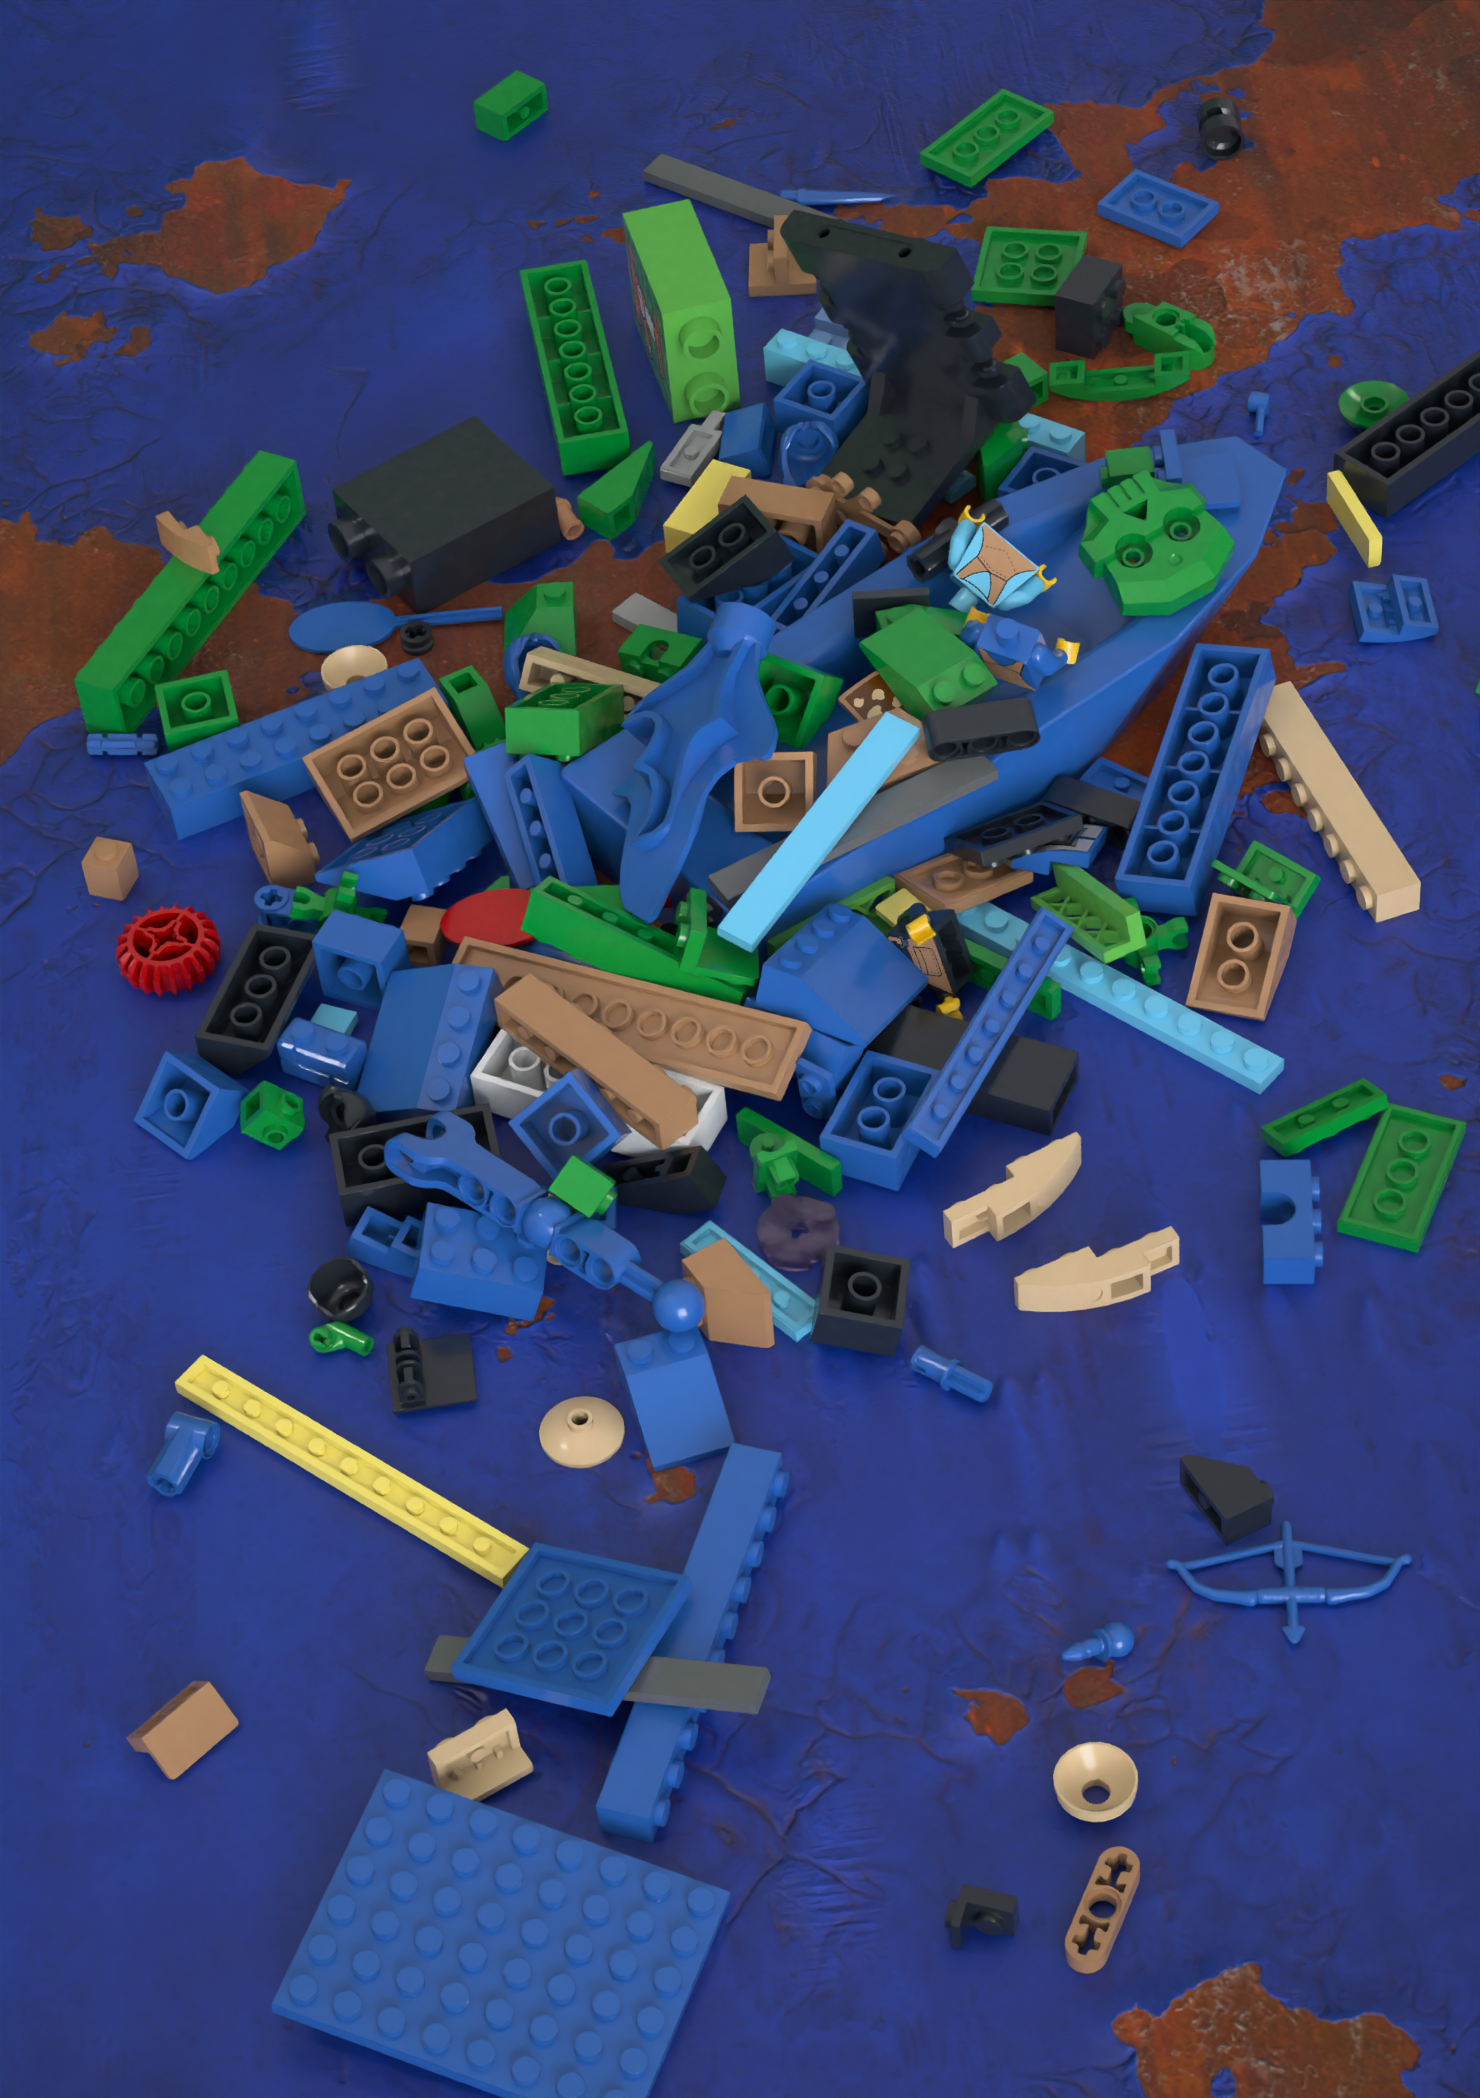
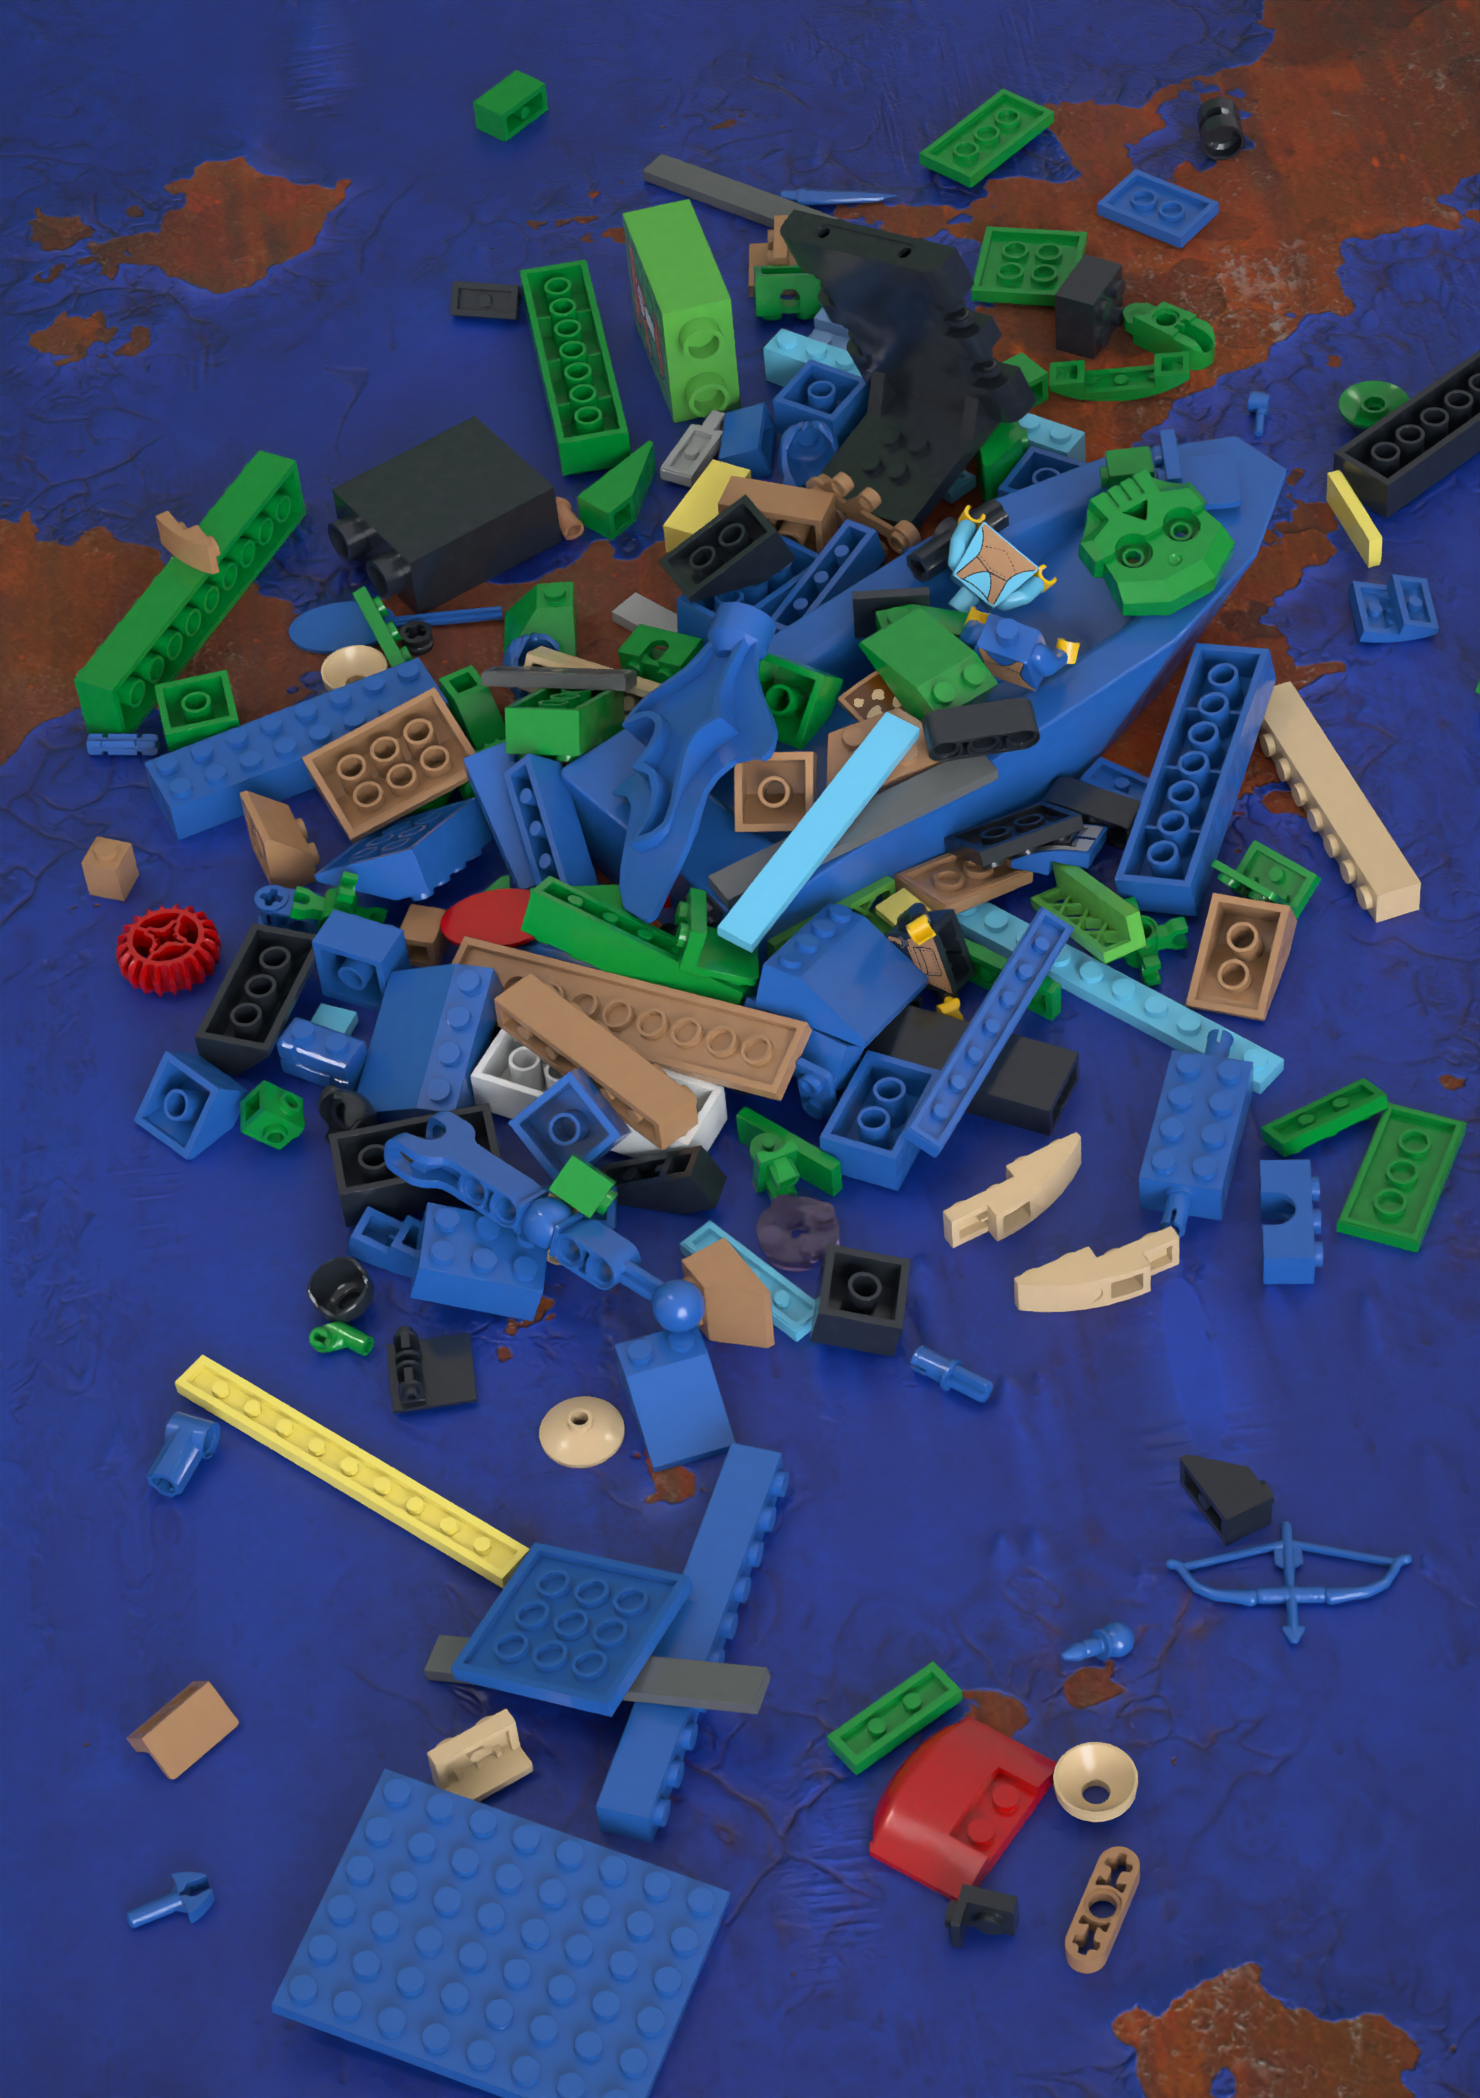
(176, 1901): none -> blue bar
(384, 632): none -> green plate
(485, 300): none -> black panel
(559, 678): none -> dark grey tile
(773, 280): none -> green brick
(894, 1718): none -> green plate
(958, 1805): none -> red slope
(1196, 1134): none -> blue brick

